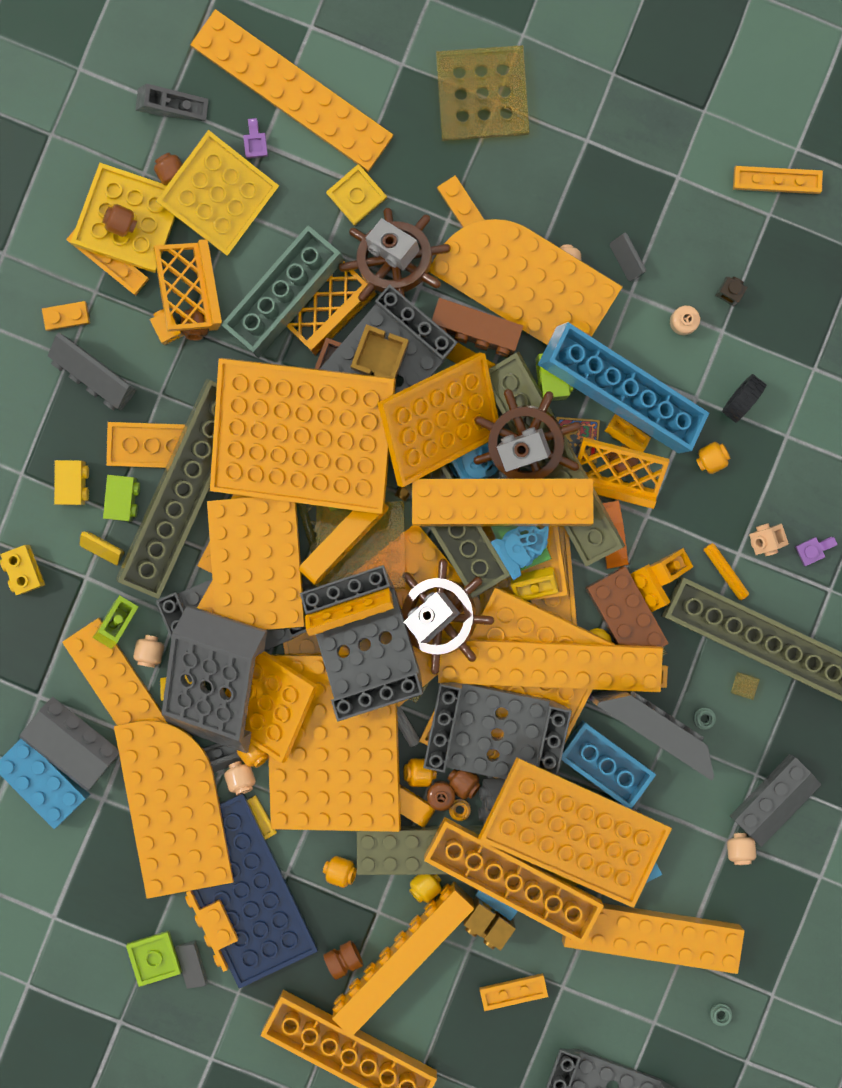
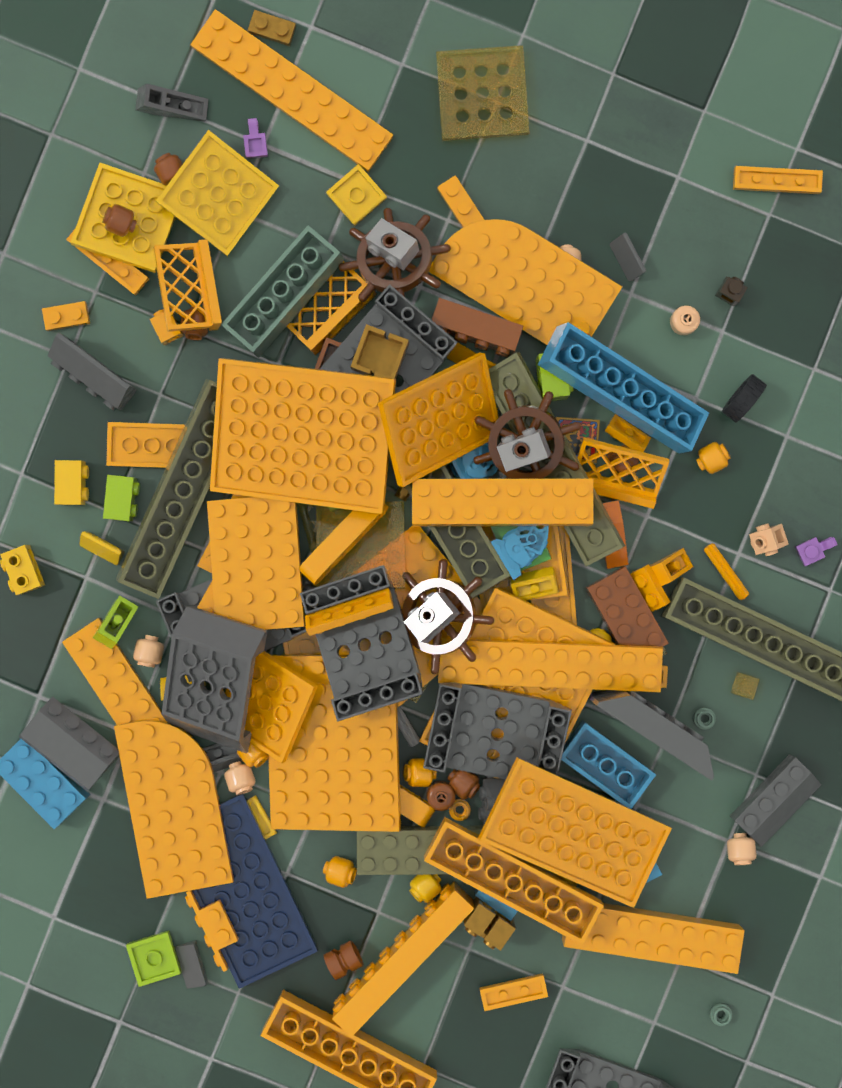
(272, 28): none -> pearl gold plate

